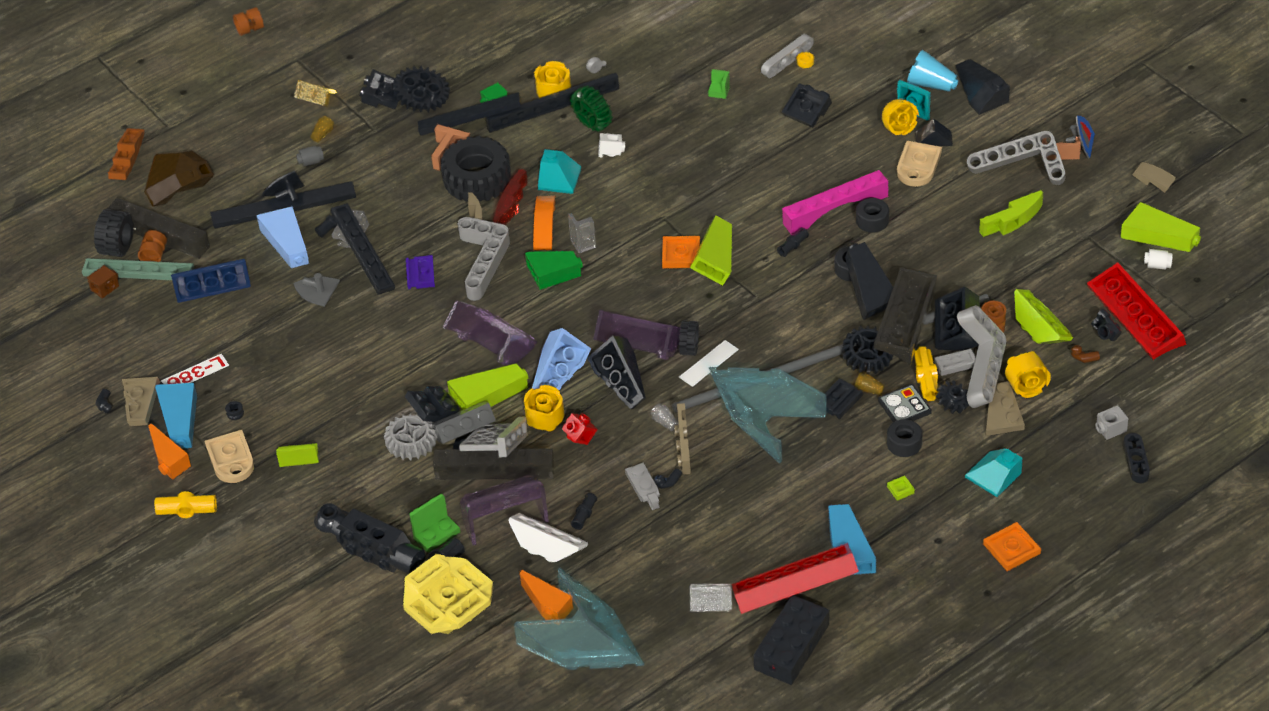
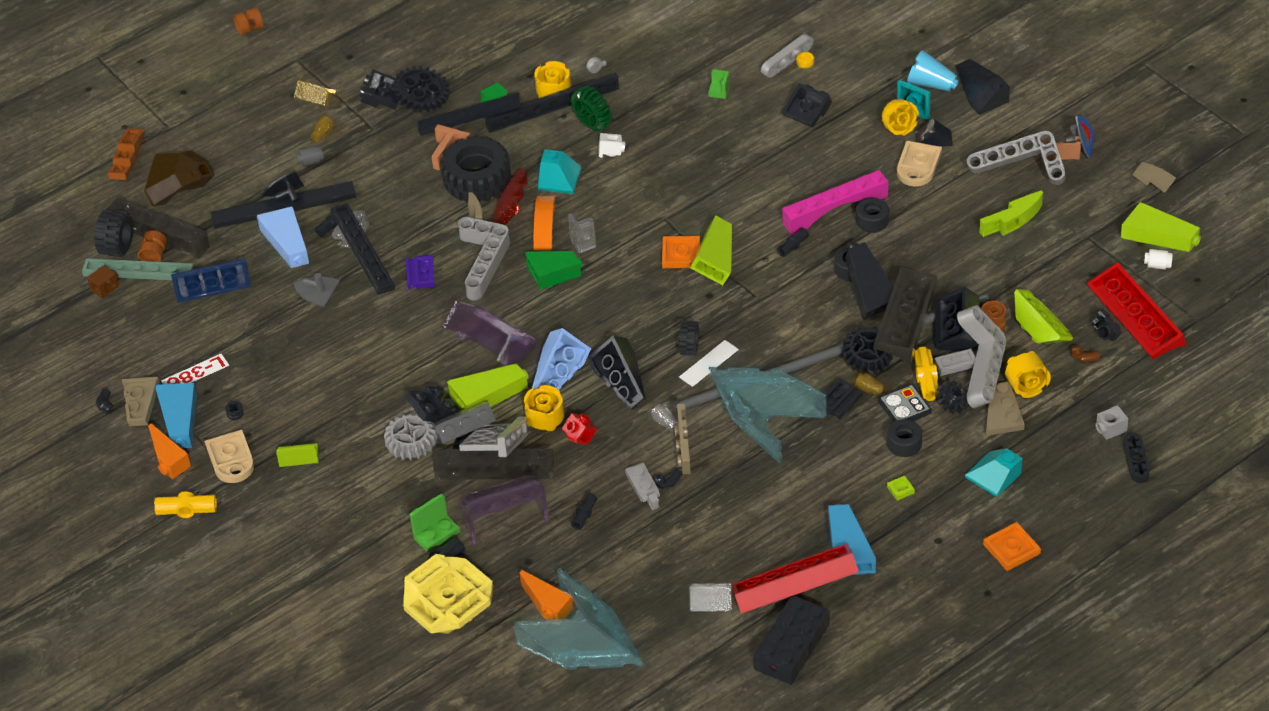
(370, 539): black brick -> none
(544, 539): white wedge -> none
(641, 334): clear purple windscreen -> none

